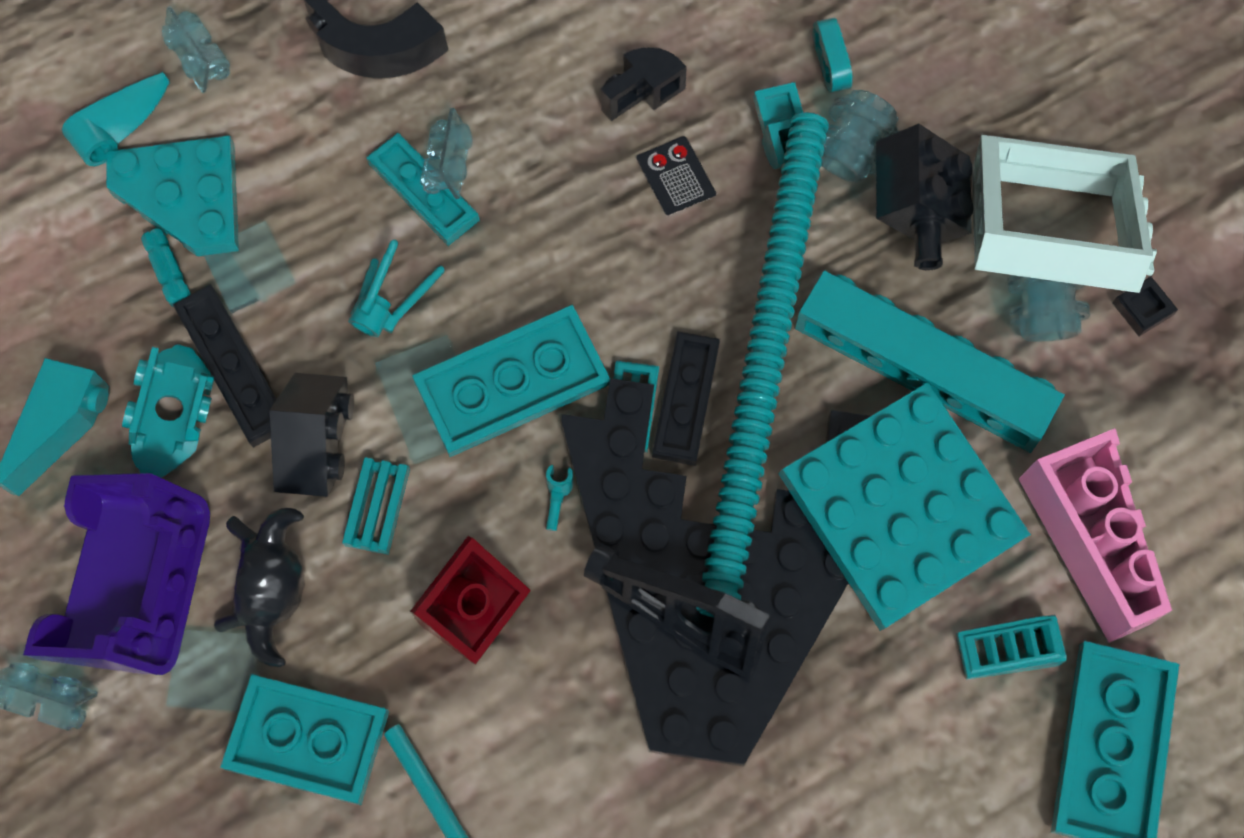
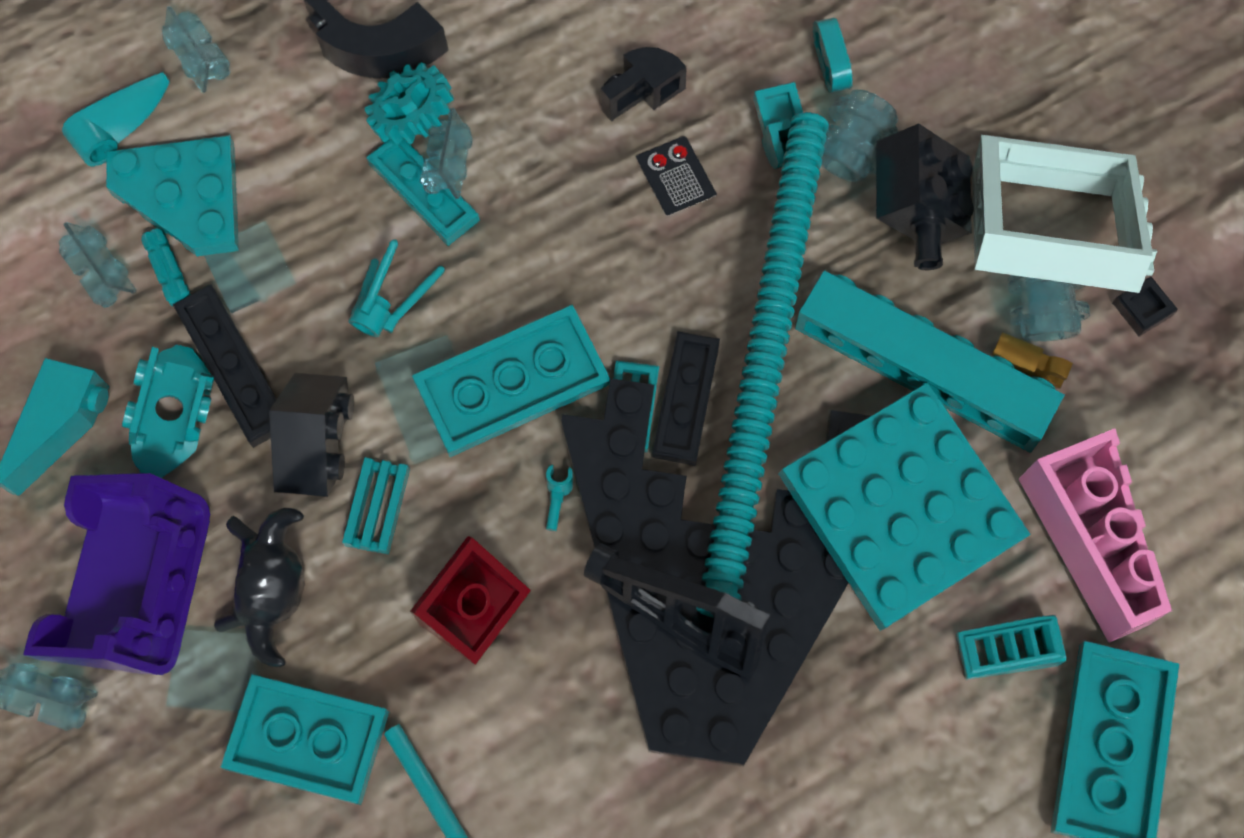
(87, 249): none -> clear light blue hinge
(409, 104): none -> teal gear
(1031, 360): none -> pearl gold bar

